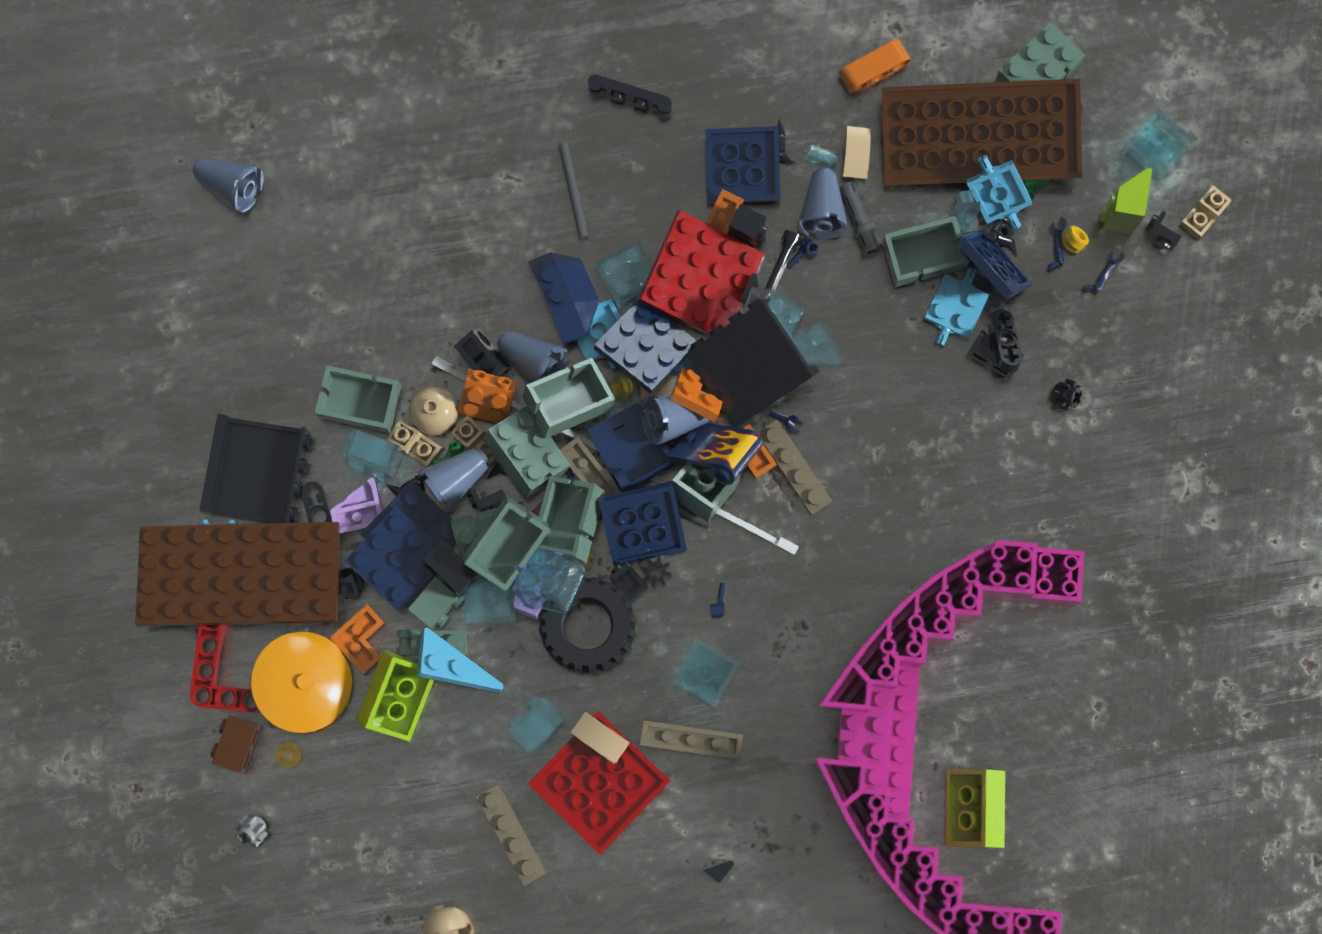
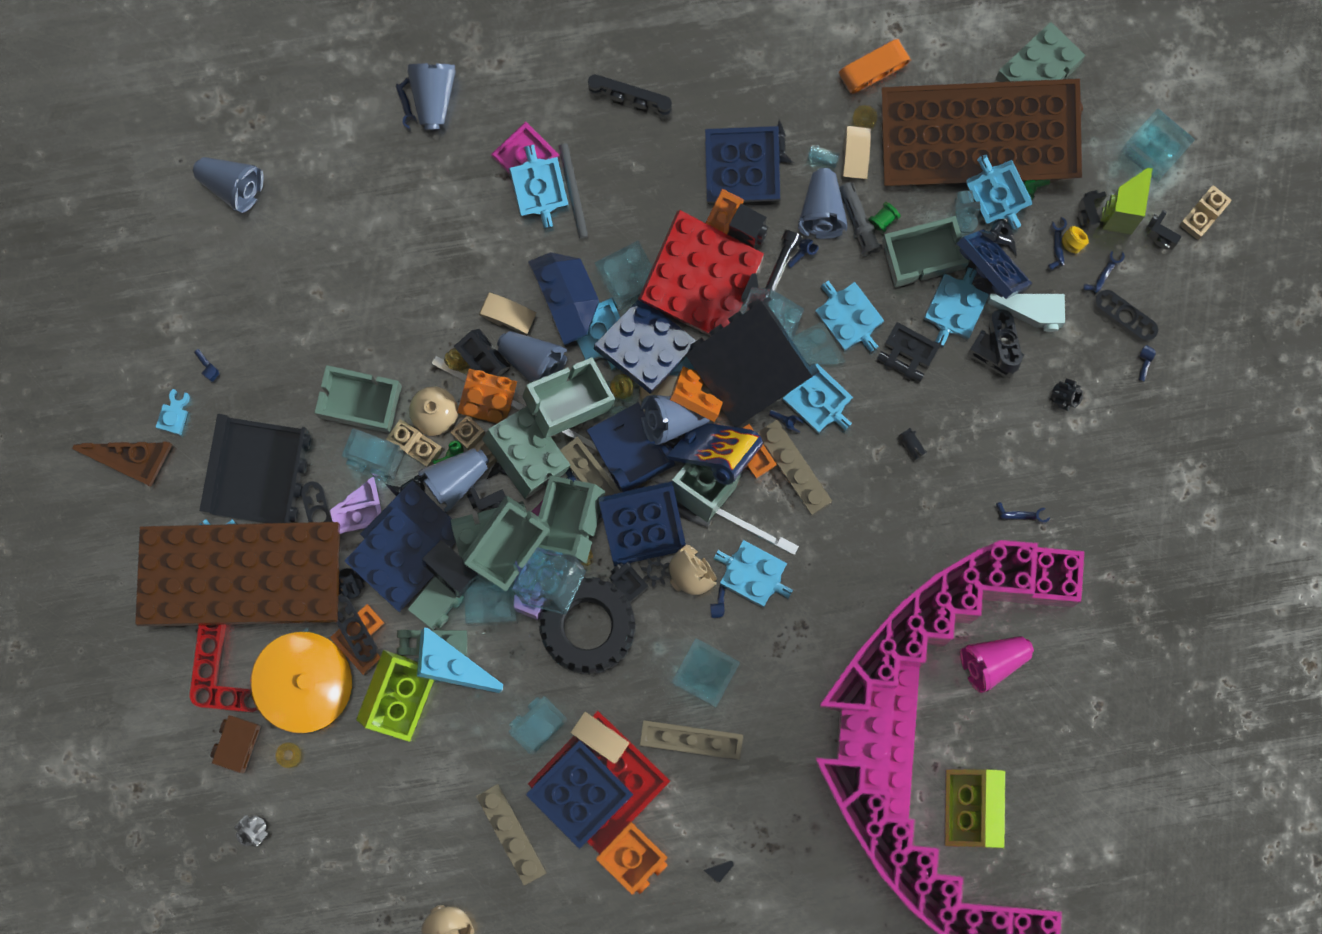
(135, 460): none -> reddish brown wing
(172, 417): none -> medium azure plate
(210, 371): none -> dark blue hand
(343, 627): none -> black beam
(405, 104): none -> dark blue piece
(431, 92): none -> sand blue cone
(455, 360): none -> clear yellow plate
(507, 313): none -> tan slope
(512, 151): none -> dark pink tile
(538, 186): none -> medium azure plate
(579, 794): none -> dark blue plate
(633, 859): none -> orange plate
(690, 572): none -> tan cylinder
(753, 574): none -> medium azure plate
(820, 401): none -> medium azure plate
(849, 316): none -> medium azure plate
(859, 122): none -> clear yellow plate
(884, 217): none -> green bush
(910, 441): none -> black pin
(911, 345): none -> black plate
(994, 660): none -> dark pink cone
(1021, 514): none -> dark blue piece
(1038, 310): none -> light aqua slope
(1088, 214): none -> black bracket
(1116, 299): none -> black beam
(1148, 354): none -> dark blue hand

